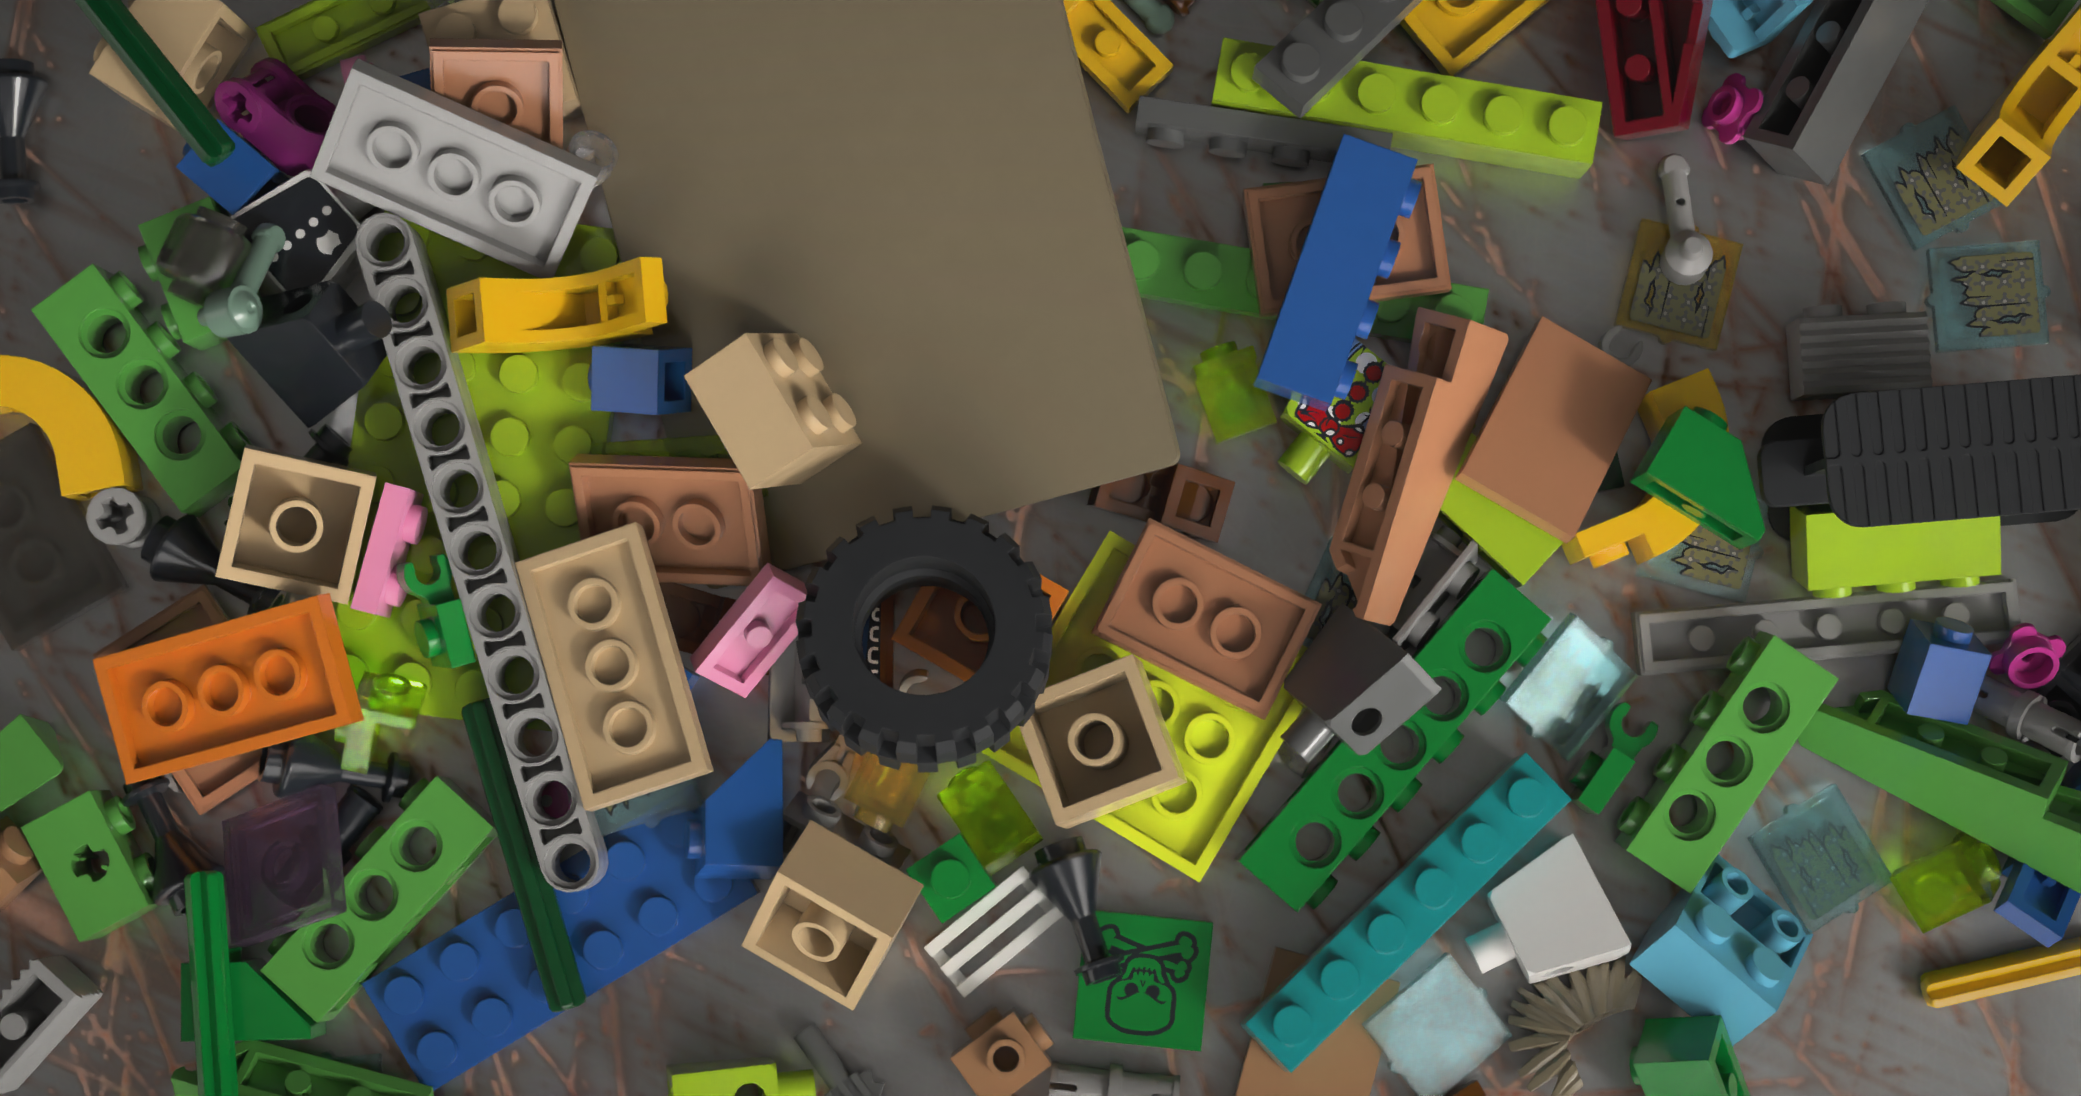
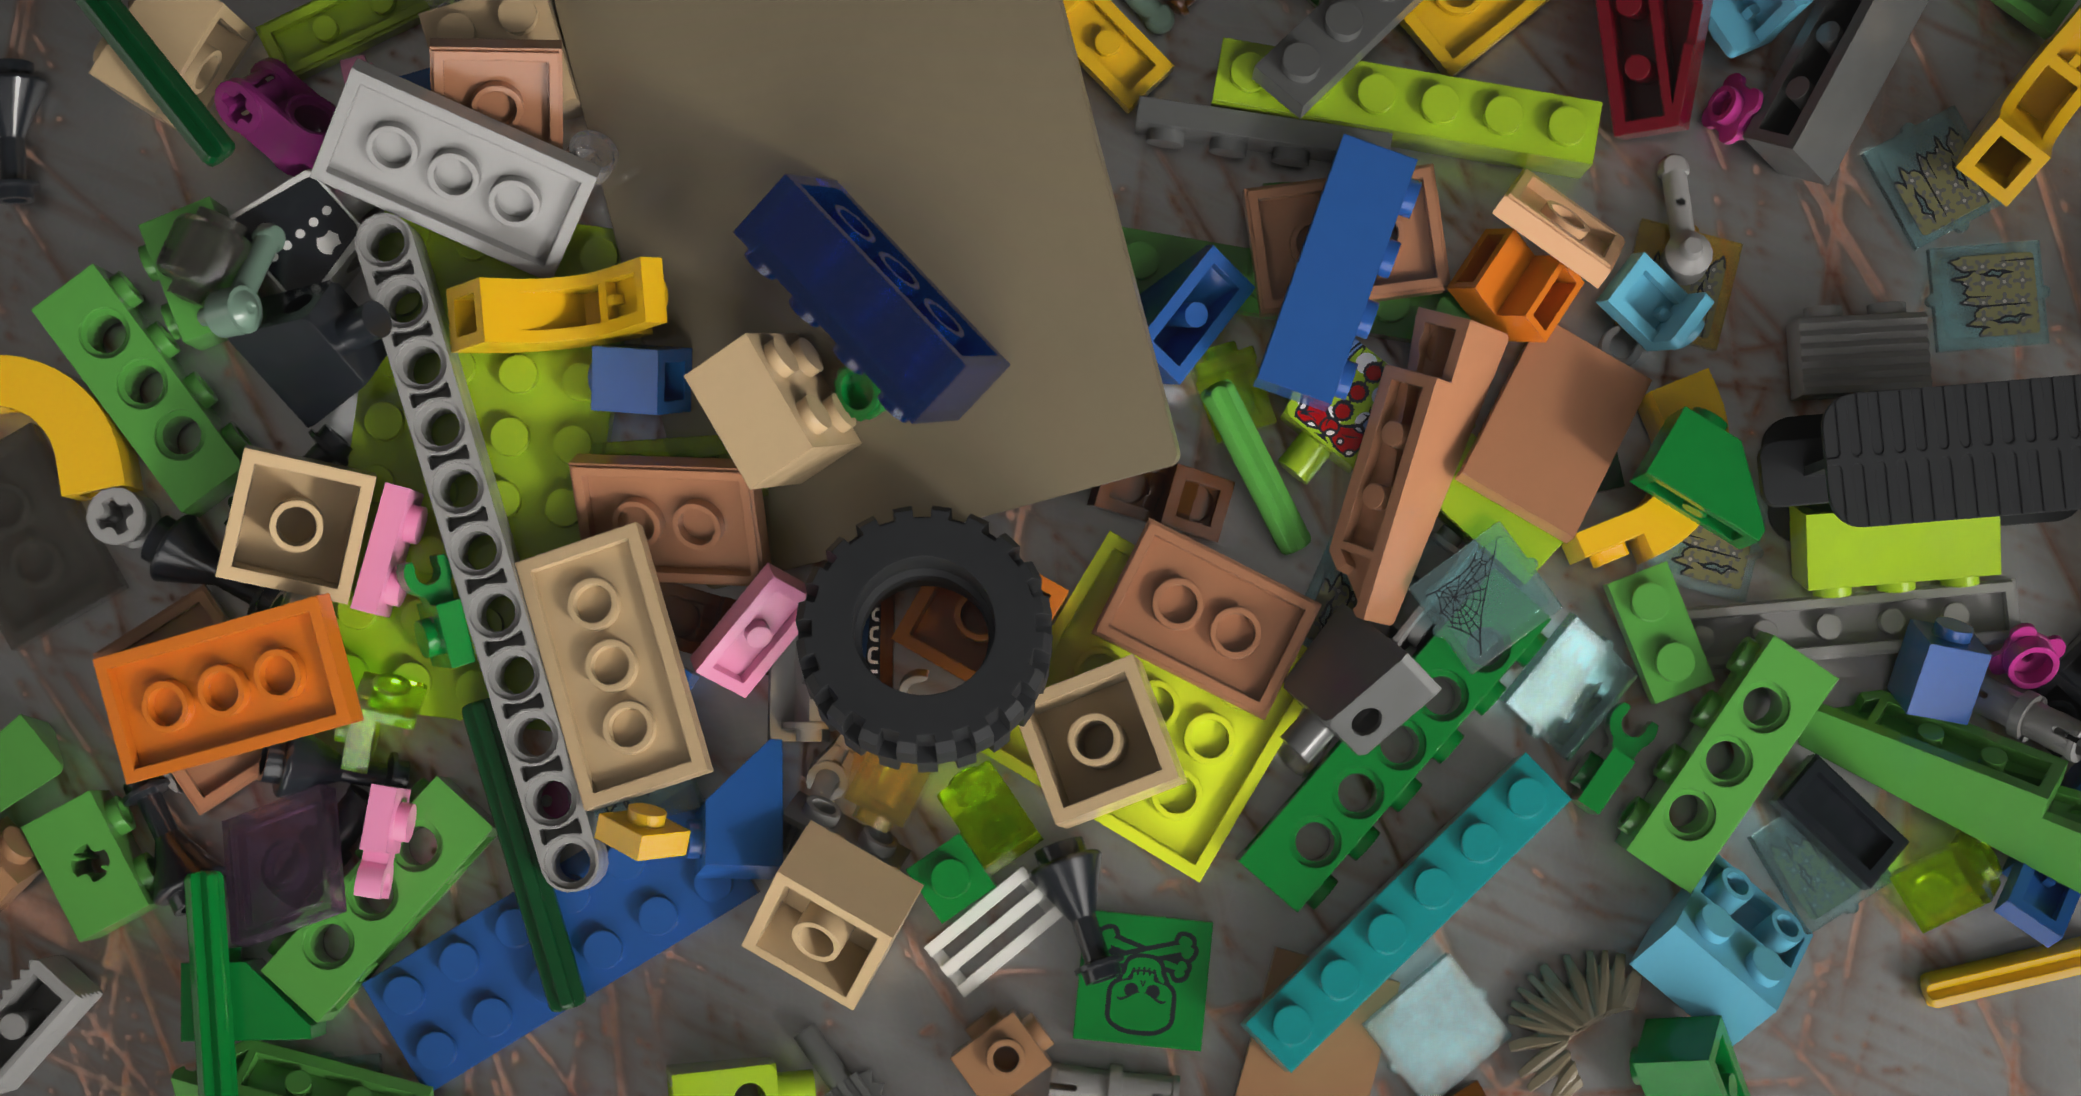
(236, 180): blue brick -> none
(386, 825): none -> bright pink plate
(642, 832): none -> yellow plate
(857, 394): none -> green piece
(869, 300): none -> clear blue brick
(1191, 310): none -> blue slope
(1256, 466): none -> bright green axle
(1485, 597): none -> clear light blue piece
(1513, 288): none -> orange piece
(1550, 918): white torso -> none
(1560, 227): none -> light nougat tile
(1654, 305): none -> medium azure bracket
(1658, 633): none -> bright green plate
(1839, 822): none -> black tile

